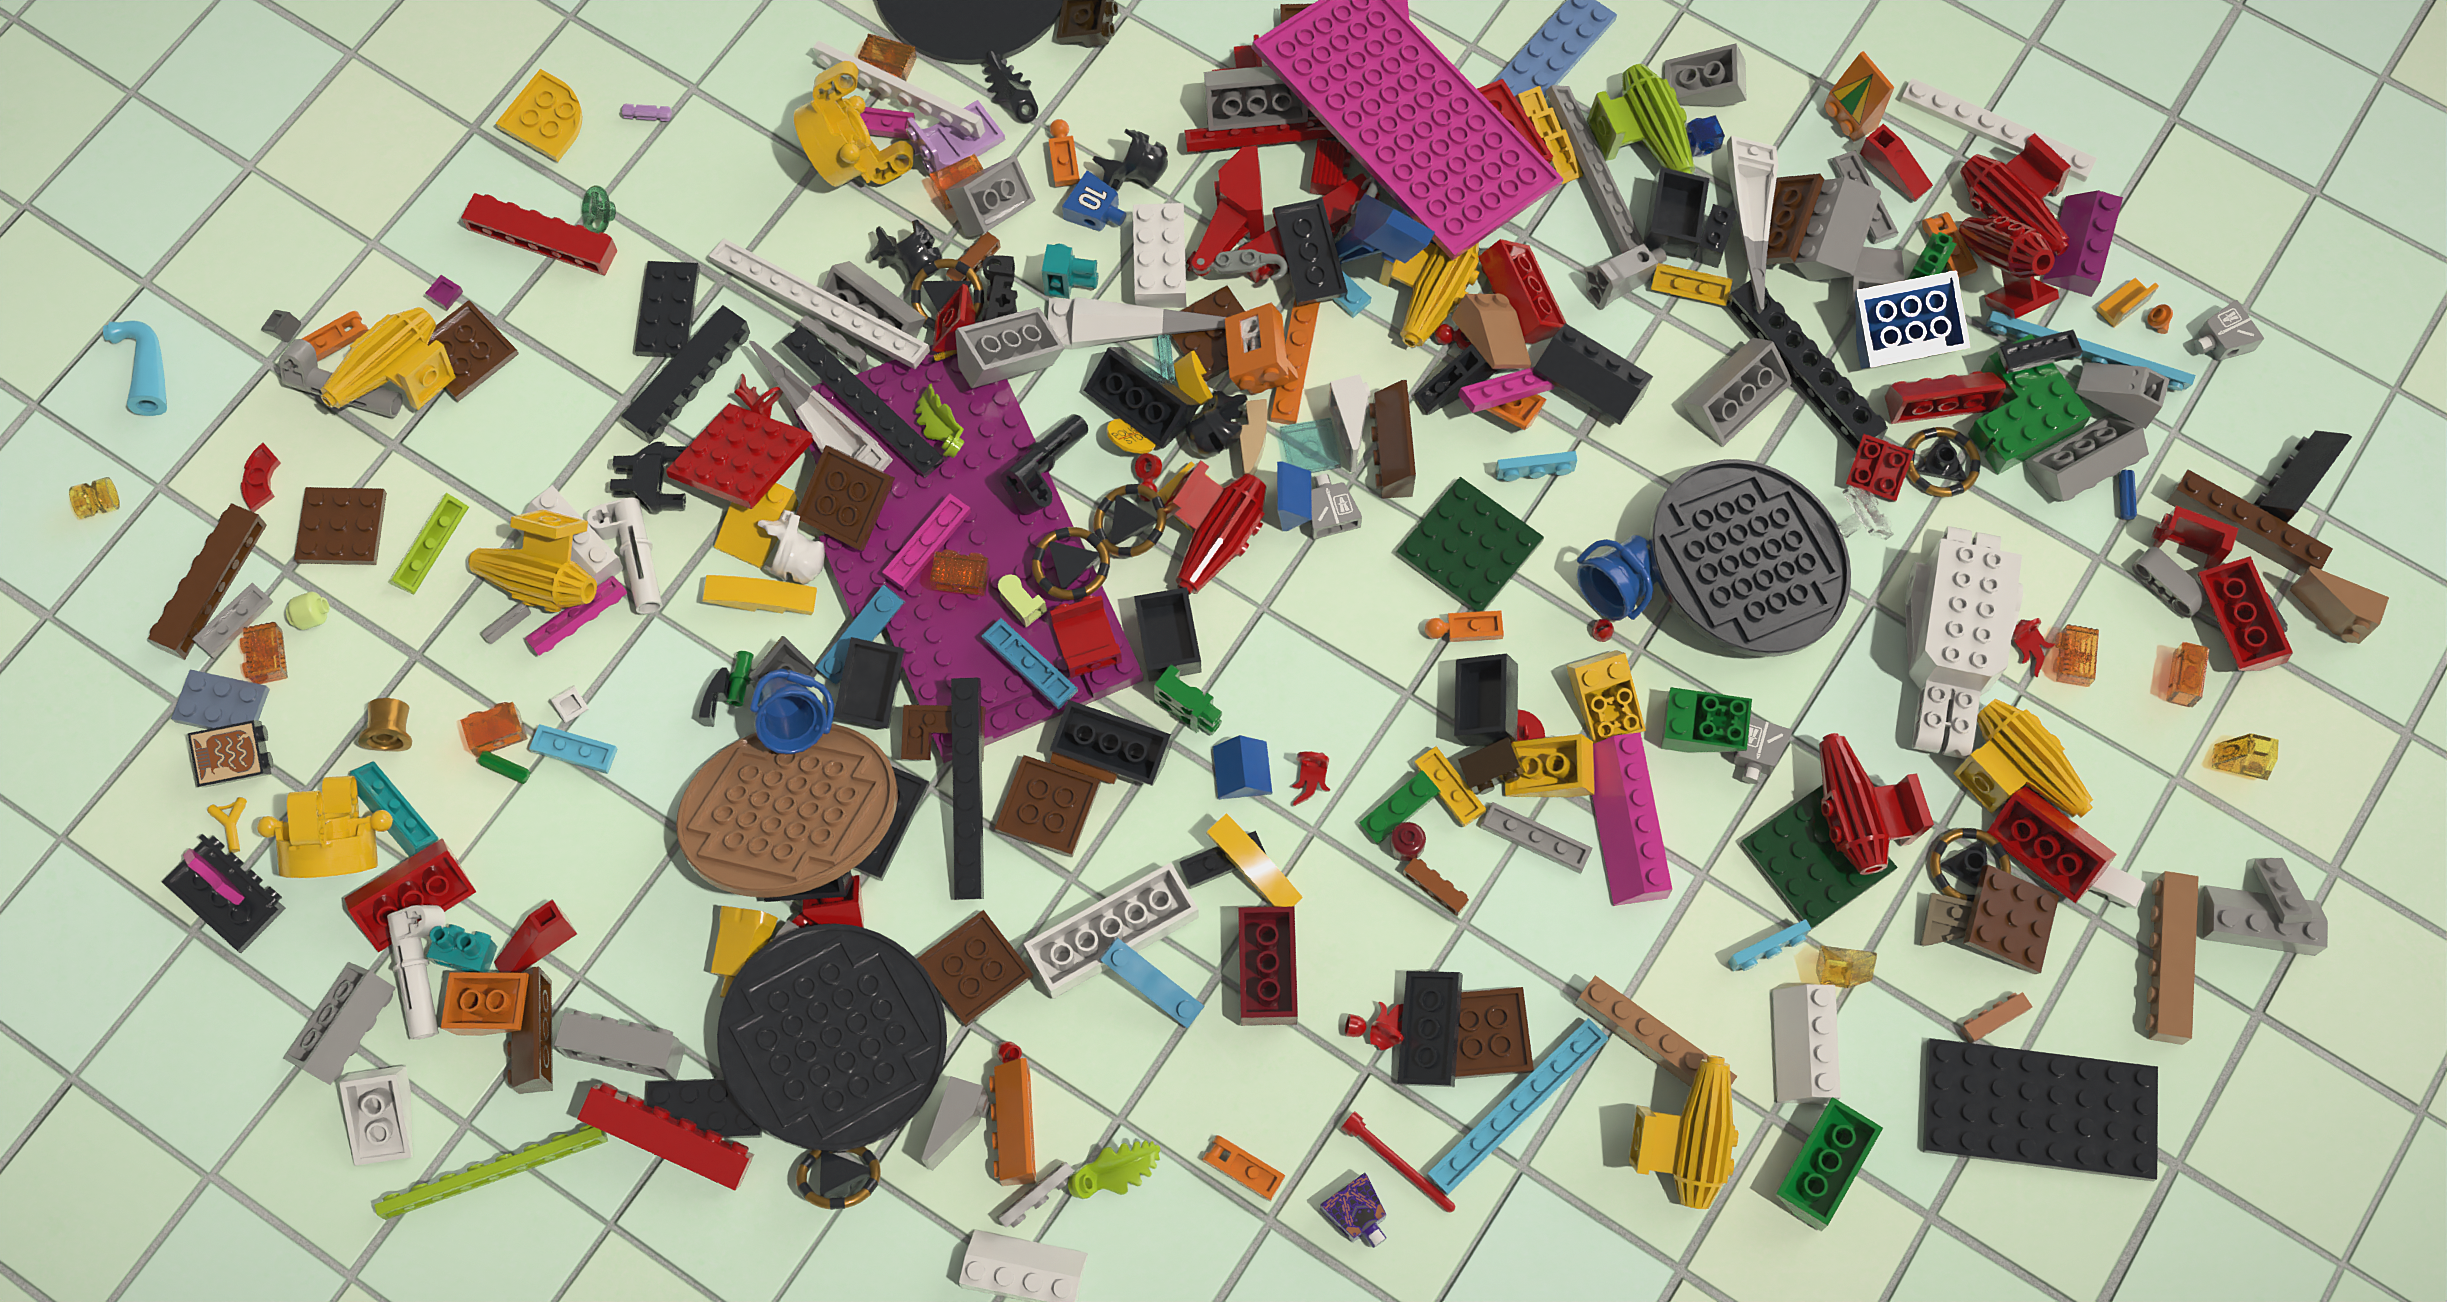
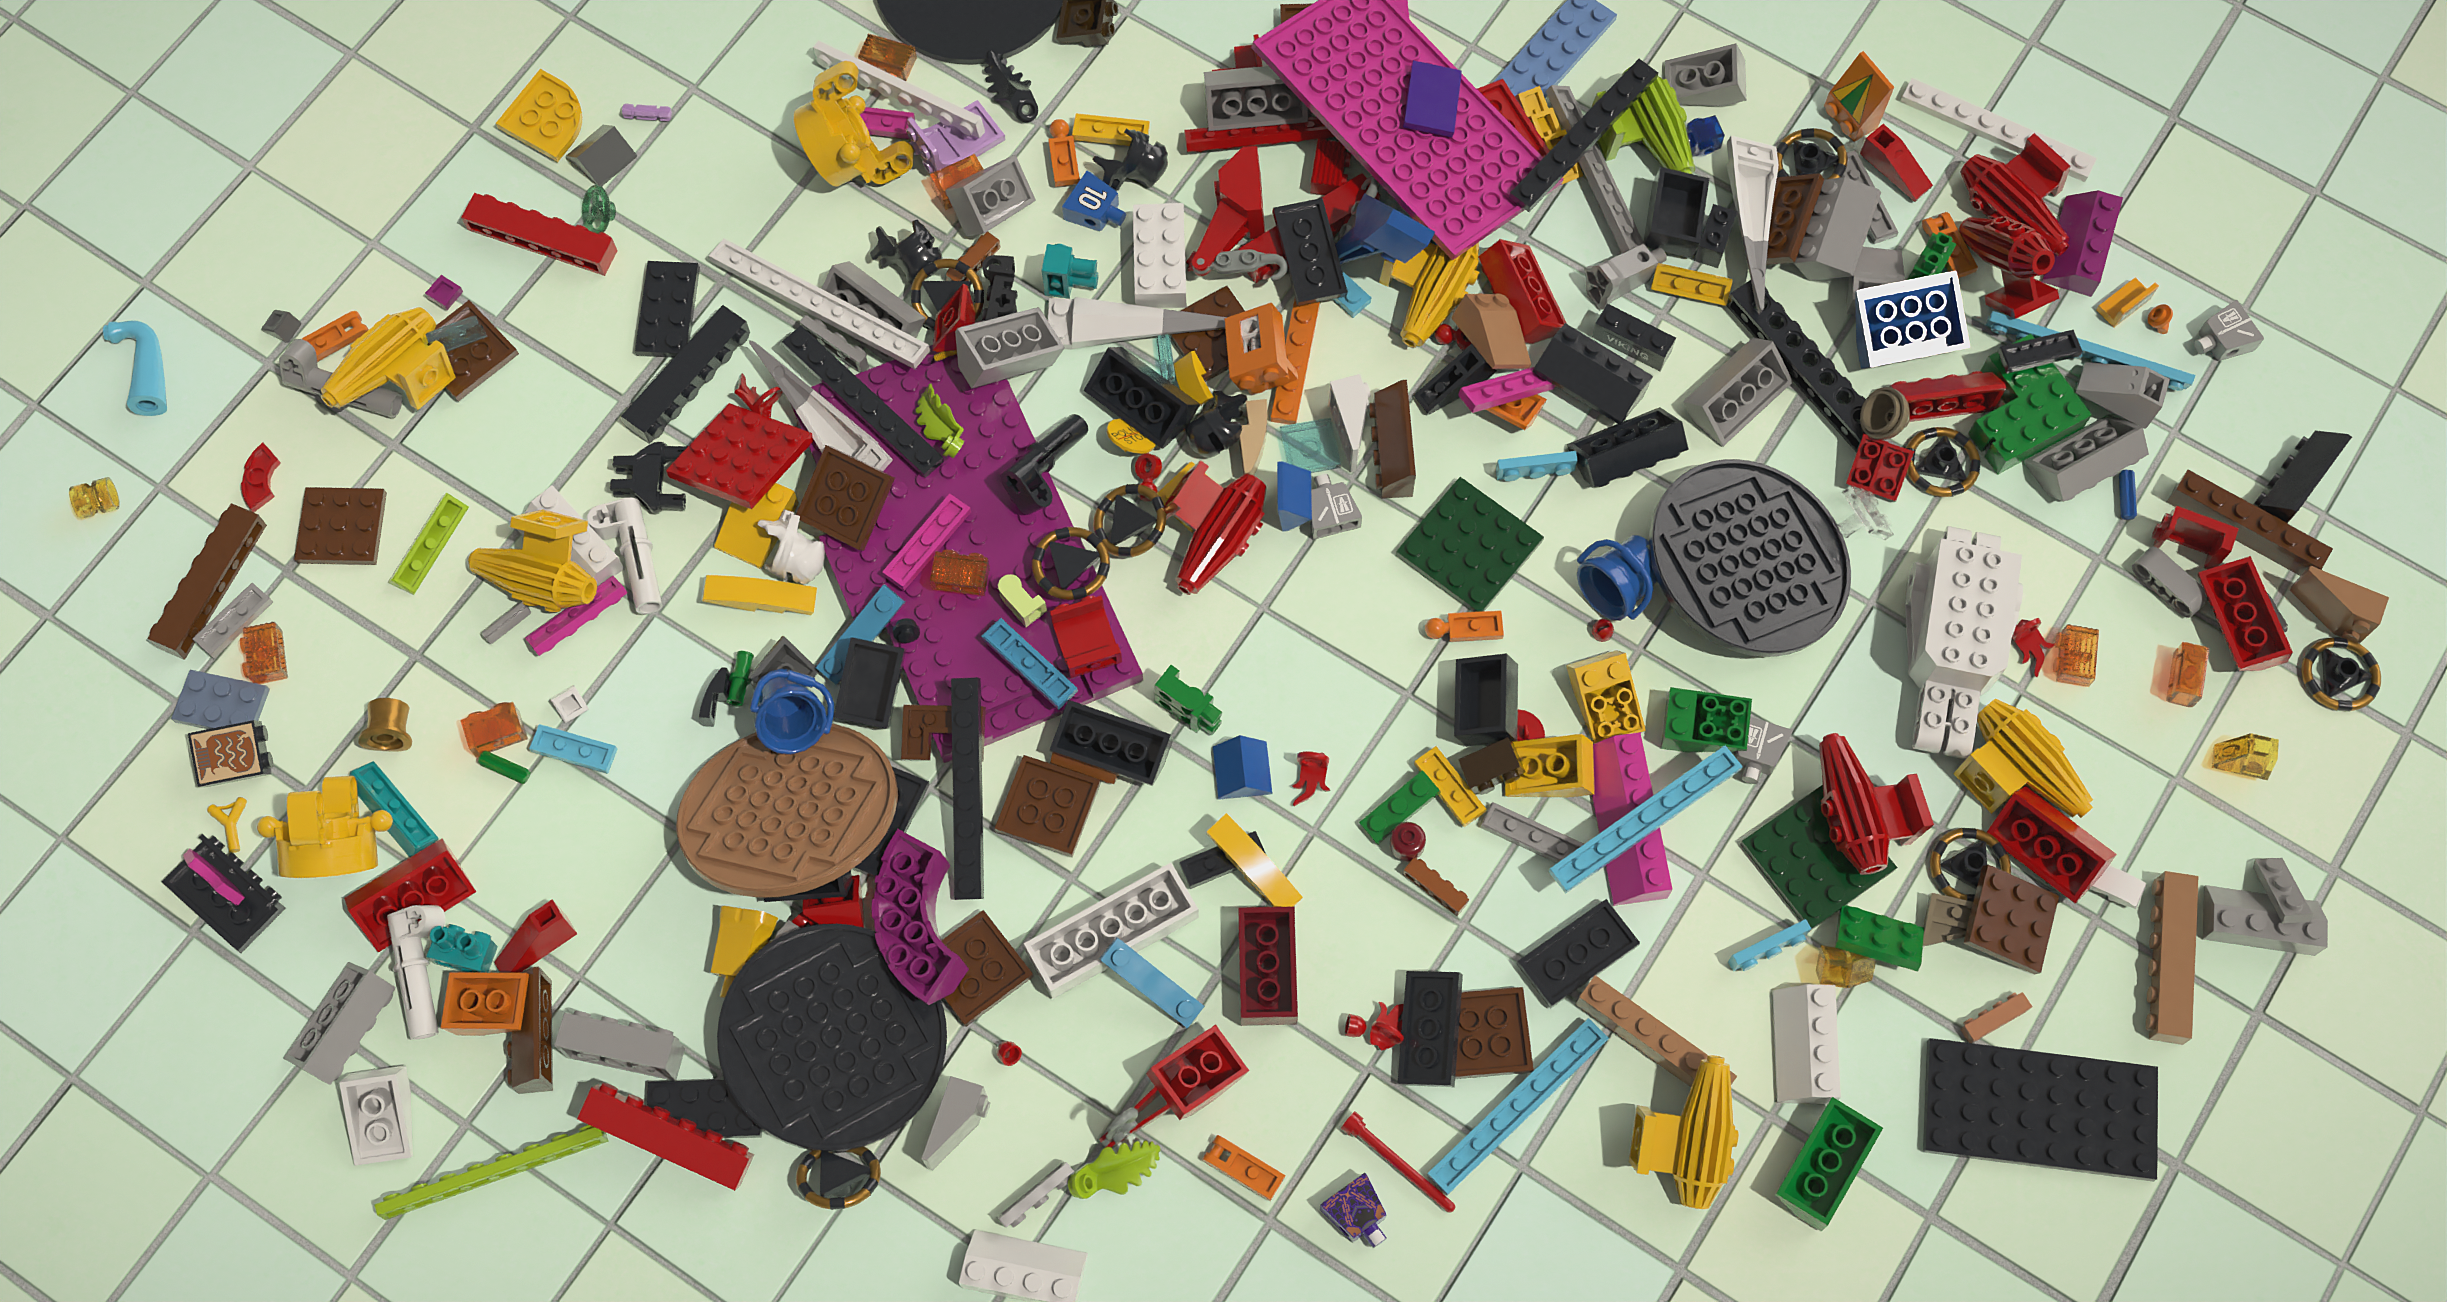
(307, 610): yellowish green head -> none
(458, 333): none -> clear light blue tile
(602, 154): none -> dark grey slope
(906, 630): none -> black plate
(907, 919): none -> magenta brick
(1014, 1123): orange slope -> none
(1106, 129): none -> yellow plate
(1167, 632): black piece -> none
(1186, 1081): none -> red slope
(1432, 98): none -> dark purple tile
(1578, 953): none -> black plate
(1583, 135): none -> black plate
(1629, 447): none -> black slope
(1633, 337): none -> black brick
(1645, 819): none -> medium azure plate
(1809, 157): none -> black piece
(1880, 937): none -> green plate
(1884, 413): none -> dark tan piece
(2341, 674): none -> black piece

